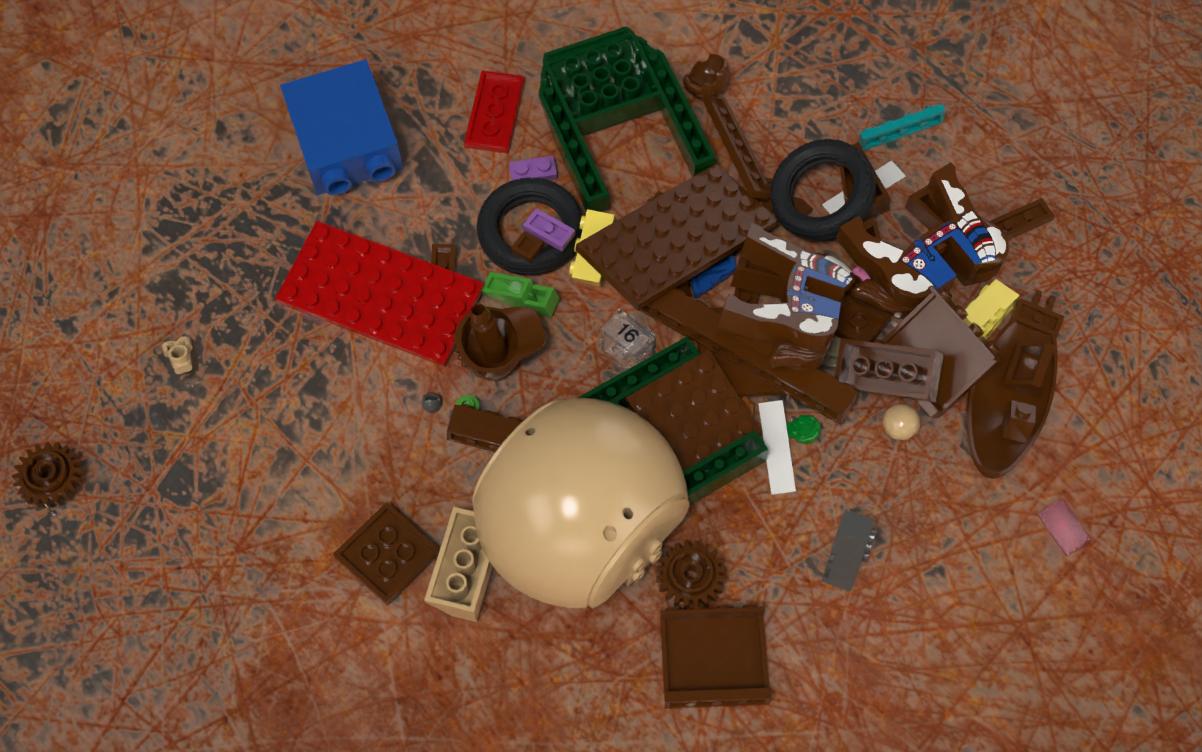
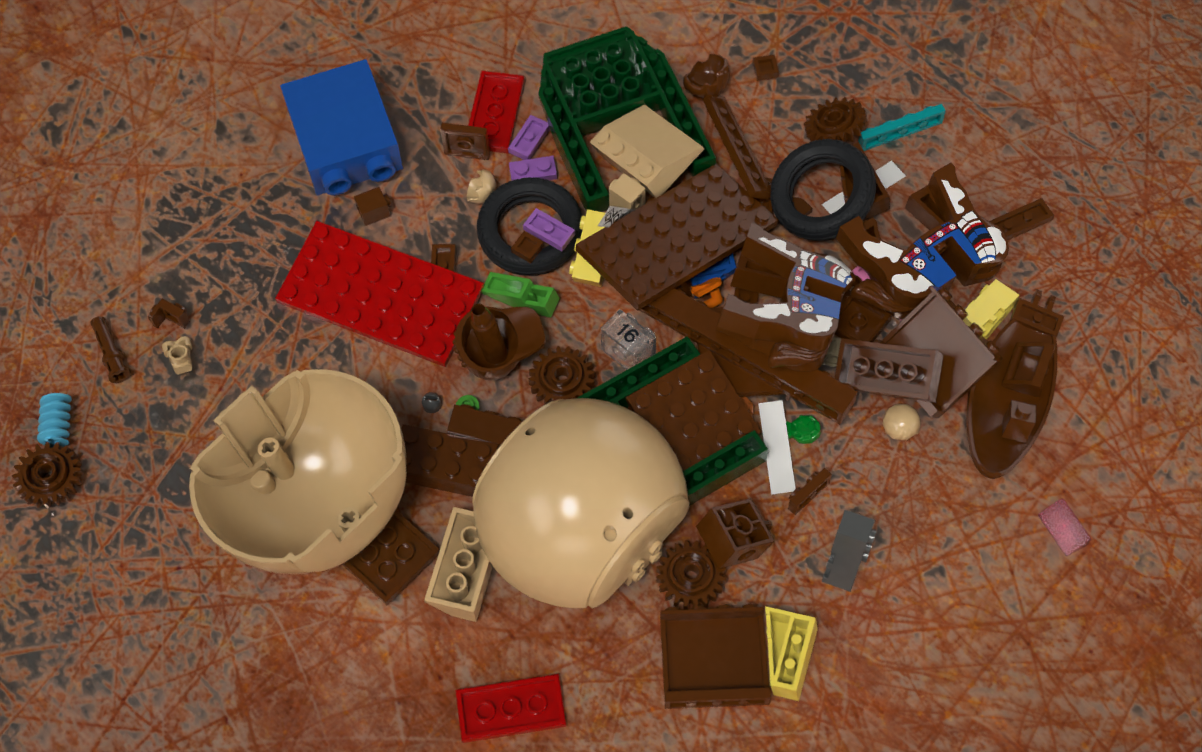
(54, 419): none -> medium azure piece
(111, 357): none -> reddish brown pin
(165, 310): none -> reddish brown bracket
(301, 473): none -> tan windscreen
(373, 206): none -> reddish brown brick
(445, 460): none -> reddish brown brick
(465, 141): none -> reddish brown plate
(481, 187): none -> tan hair
(510, 708): none -> red tile
(529, 138): none -> medium lavender plate
(557, 364): none -> reddish brown gear
(613, 214): none -> white sticker
(626, 193): none -> tan brick
(646, 149): none -> tan slope
(712, 287): none -> orange piece
(735, 533): none -> reddish brown piece
(765, 67): none -> reddish brown plate
(790, 649): none -> light yellow wedge
(815, 484): none -> reddish brown plate
(836, 121): none -> reddish brown gear

